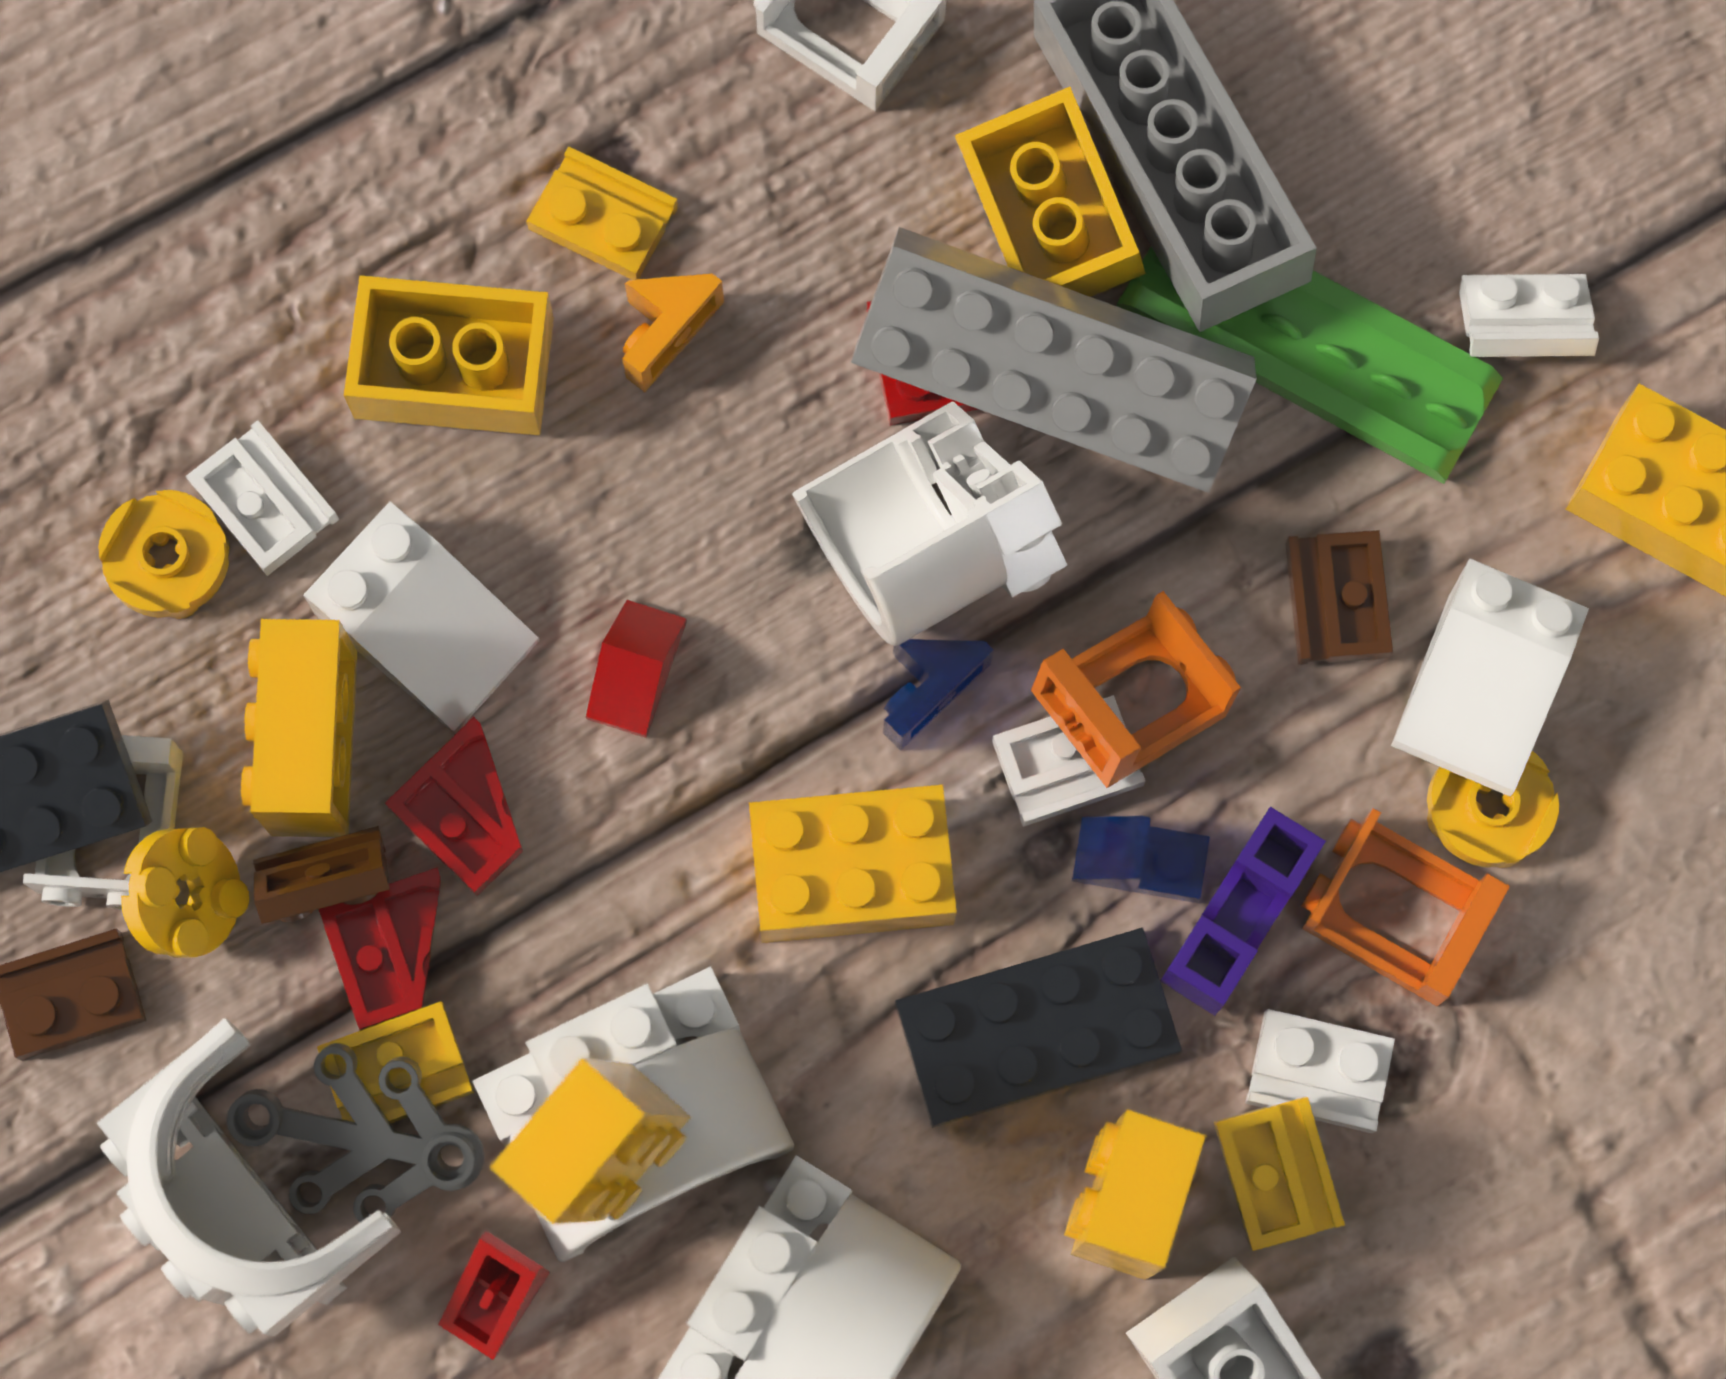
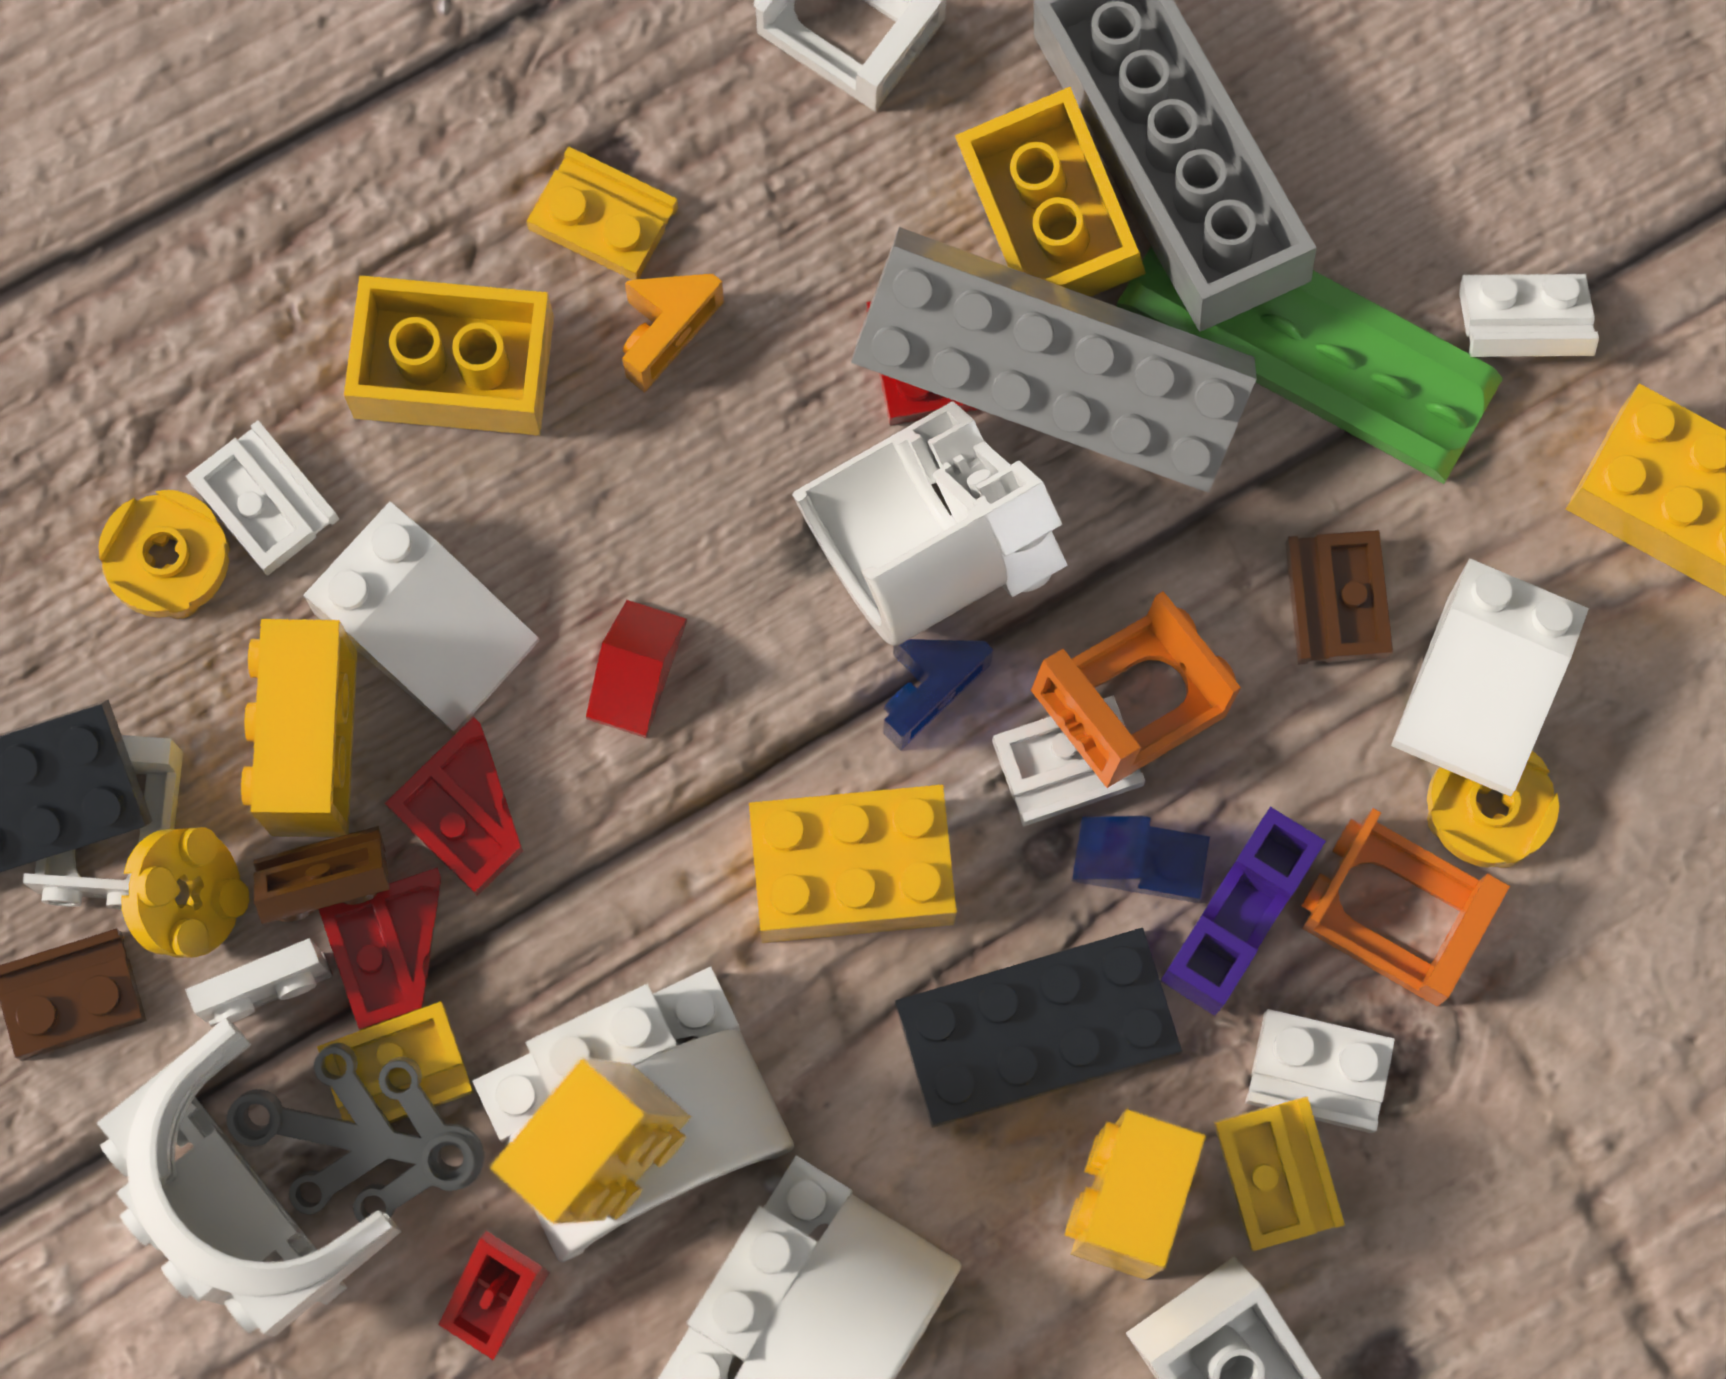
(260, 982): none -> white plate

